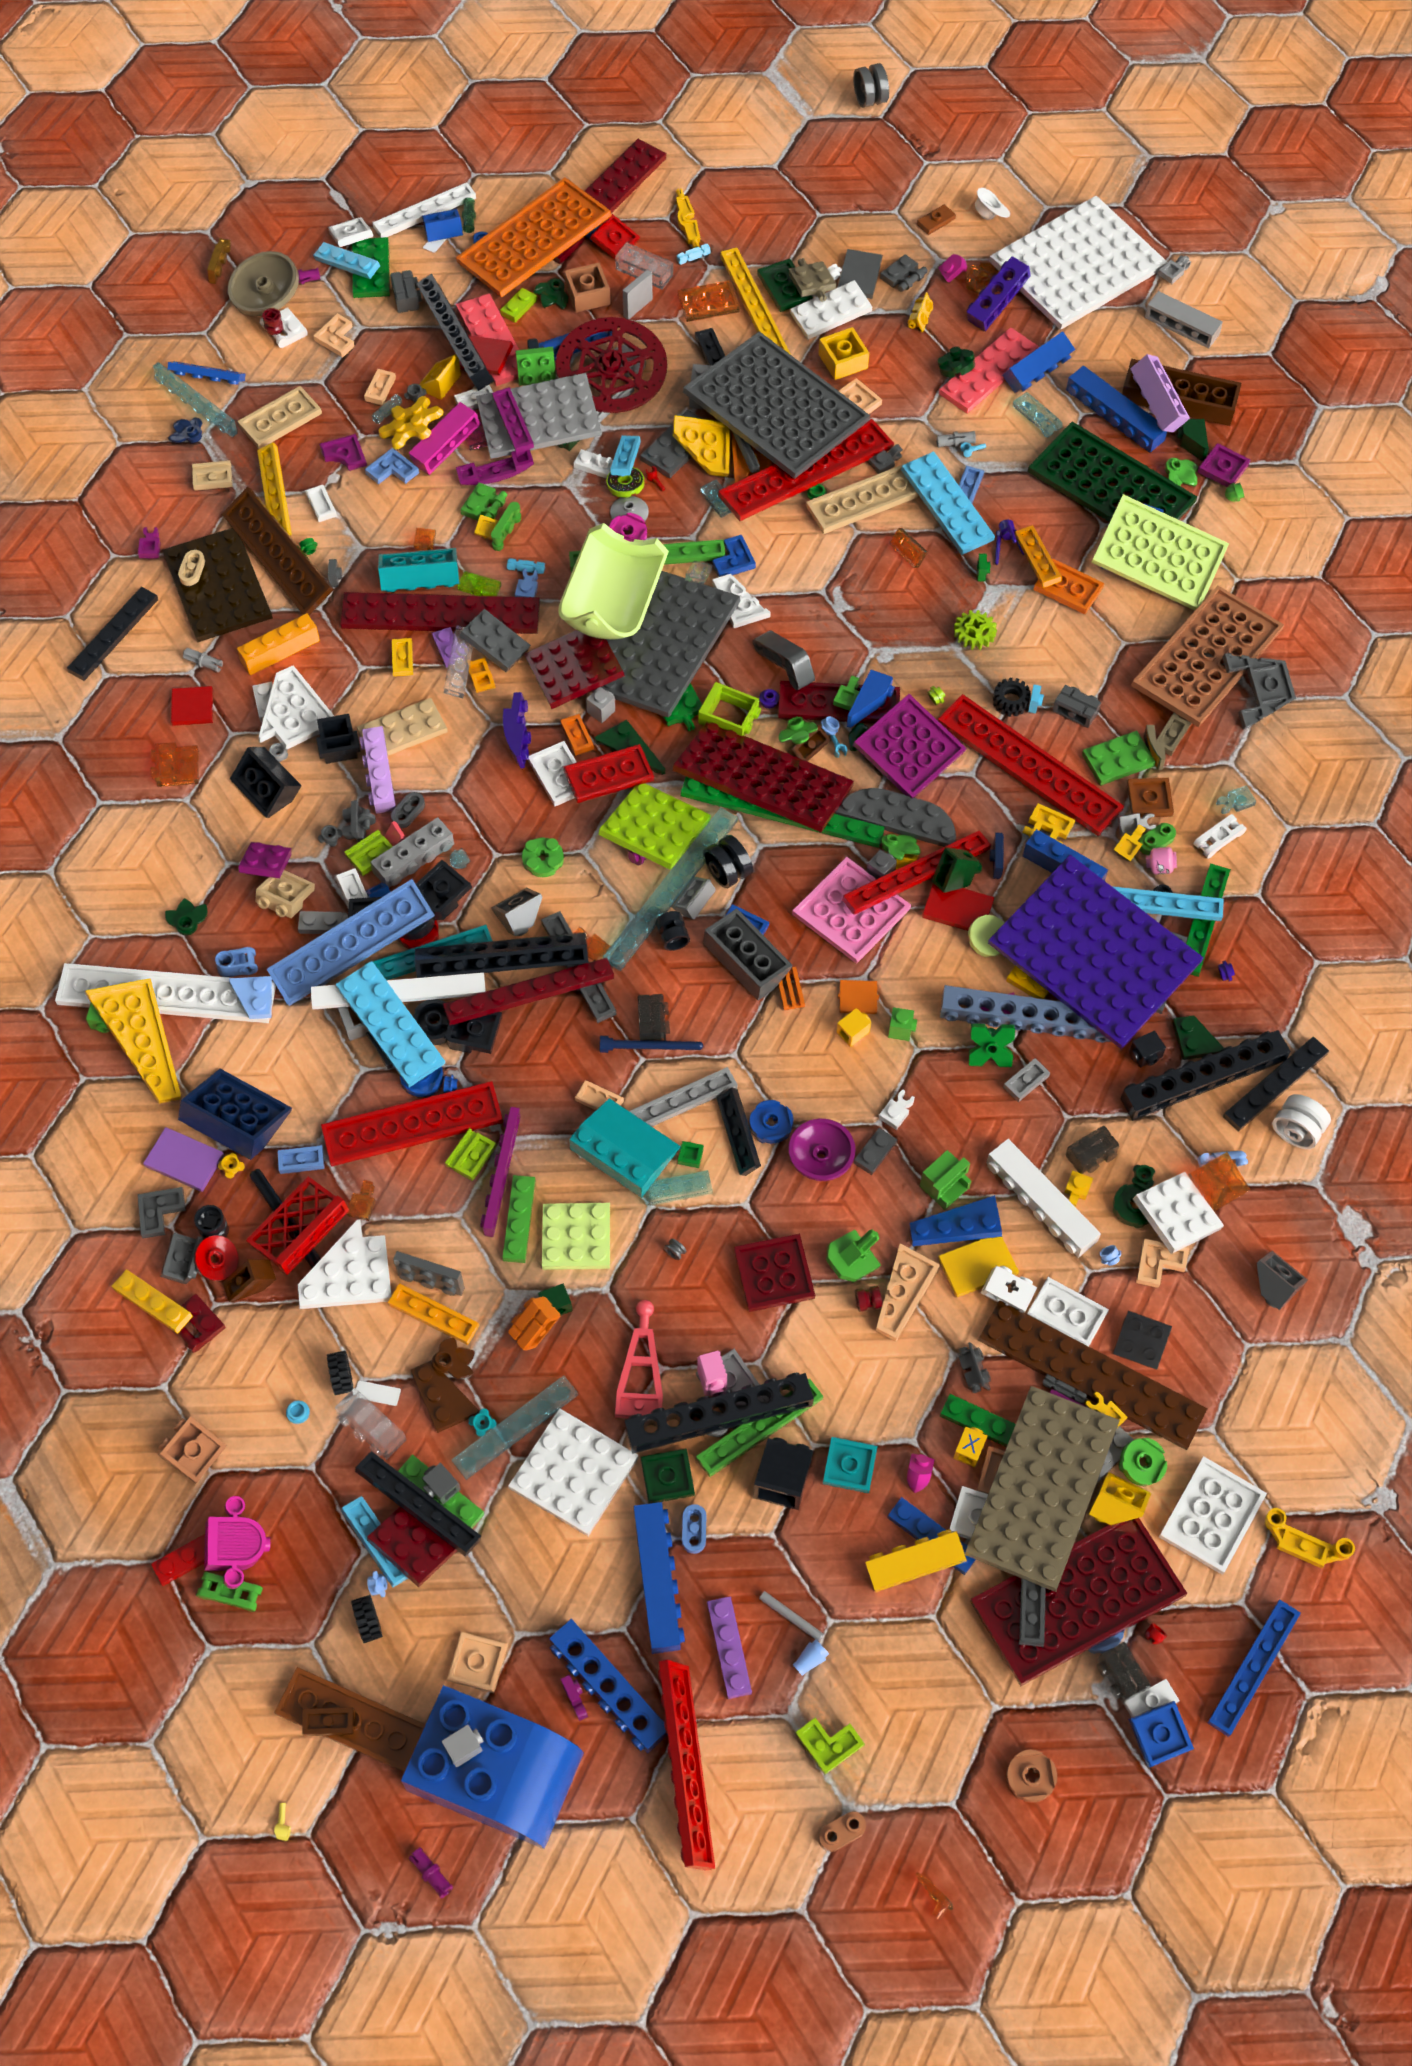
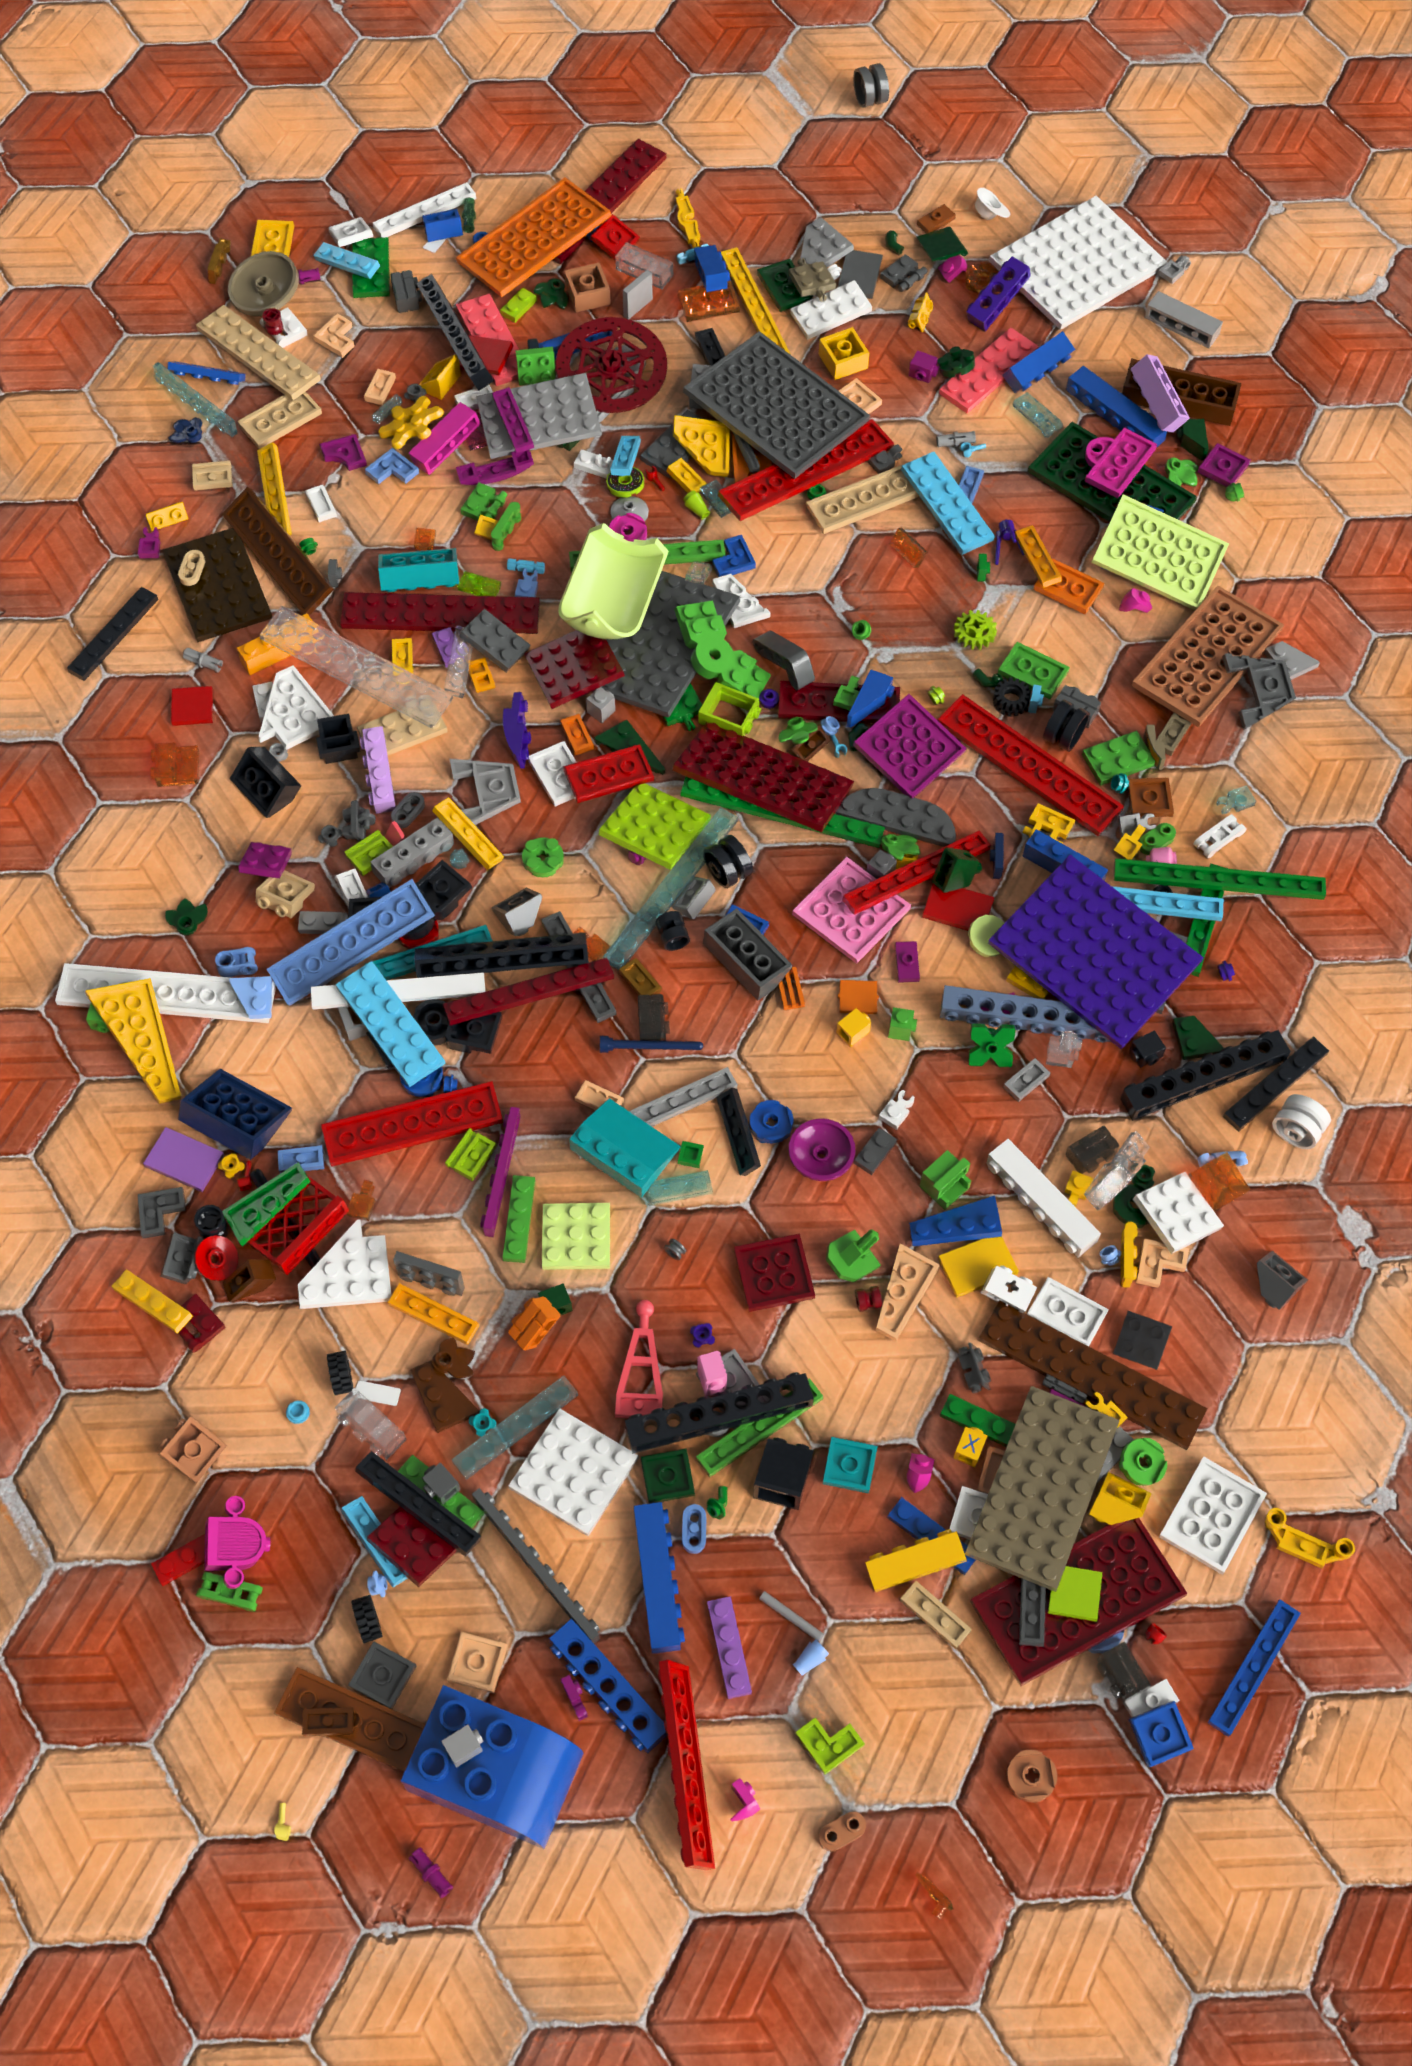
(167, 516): none -> yellow hinge
(245, 1182): none -> red hand
(258, 352): none -> tan plate
(261, 1205): none -> green wing
(273, 236): none -> yellow plate
(356, 666): none -> clear plate
(382, 1675): none -> dark grey plate
(468, 833): none -> yellow plate
(494, 785): none -> light grey wing
(530, 1557): none -> dark grey plate
(639, 978): none -> pearl gold plate
(685, 476): none -> yellow plate
(696, 504): none -> lime cone
(704, 1329): none -> dark purple plate
(706, 634): none -> bright green plate
(711, 268): none -> blue brick
(716, 1507): none -> green plate
(745, 1794): none -> dark pink plate
(824, 243): none -> light grey plate
(861, 629): none -> bright green plate
(891, 242): none -> dark green arm
(907, 961): none -> magenta plate
(923, 367): none -> magenta brick
(935, 1615): none -> tan plate
(942, 244): none -> dark green piece
(987, 681): none -> dark green arm
(1033, 669): none -> bright green plate
(1063, 1049): none -> clear brick
(1066, 725): none -> black wheel
(1077, 1594): none -> lime tile
(1117, 461): none -> dark pink plate
(1119, 783): none -> teal plate
(1119, 1172): none -> clear slope
(1129, 1252): none -> yellow hinge
(1136, 600): none -> dark pink plate
(1220, 879): none -> green plate
(1296, 661): none -> light grey wing

